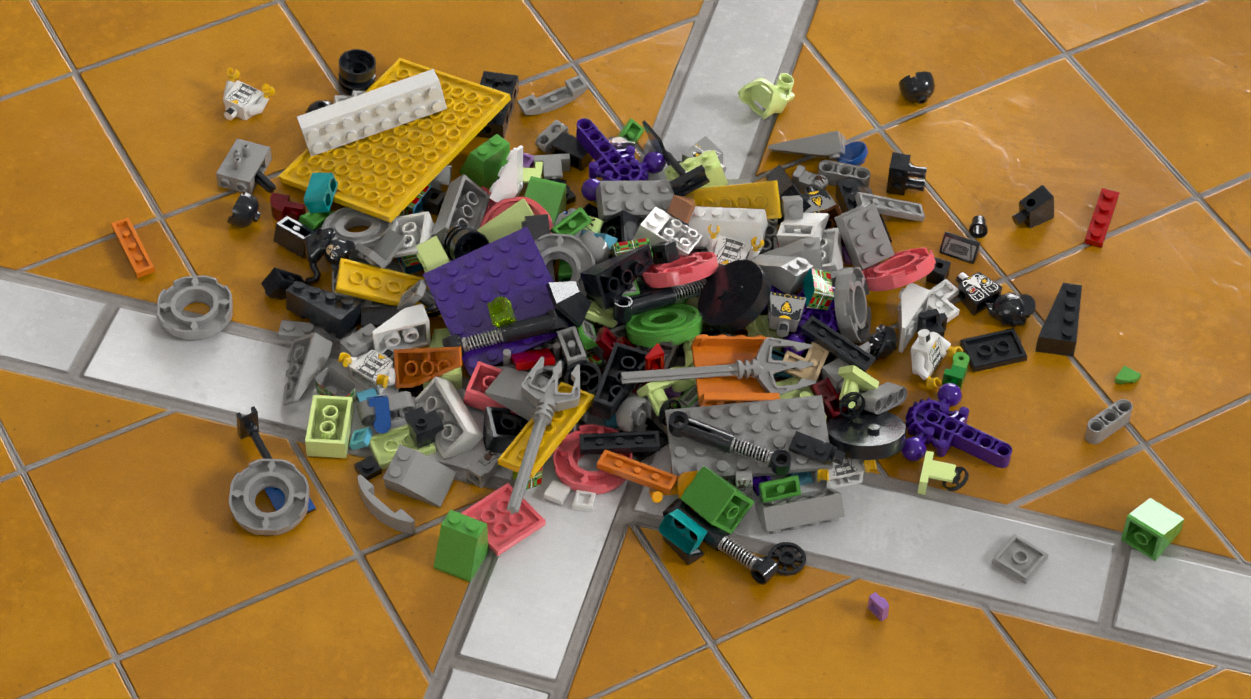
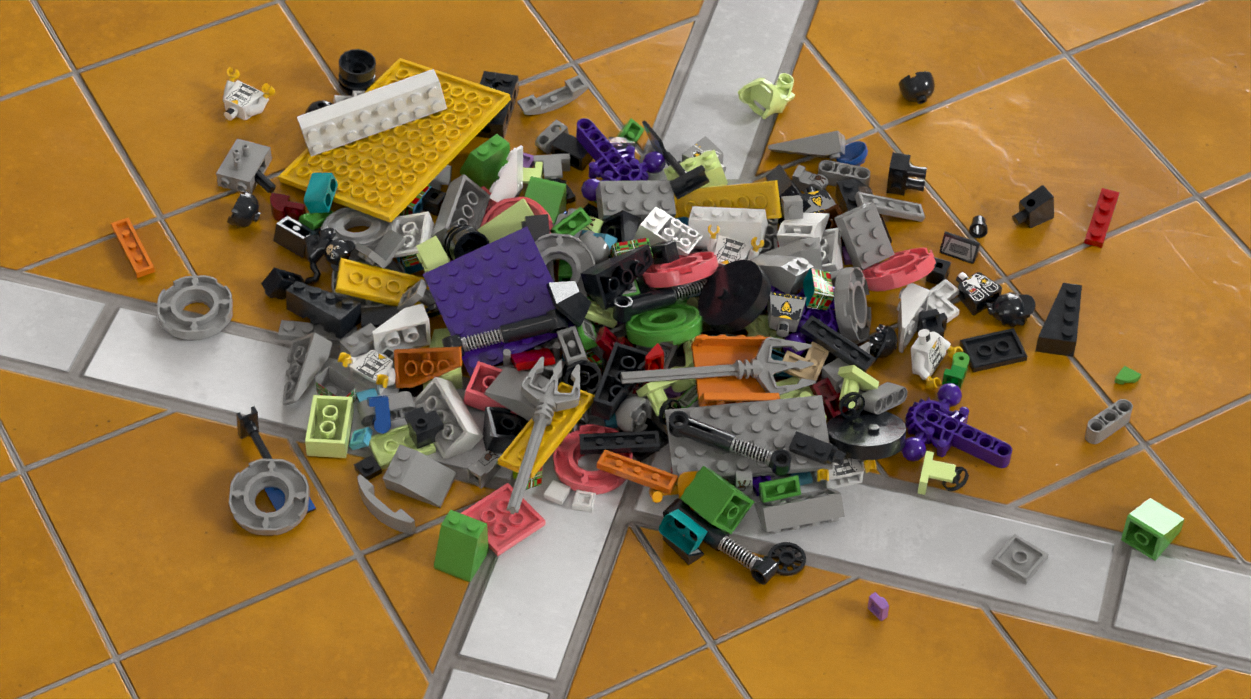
(496, 312): clear neon green brick -> none
(682, 208): nougat slope -> none

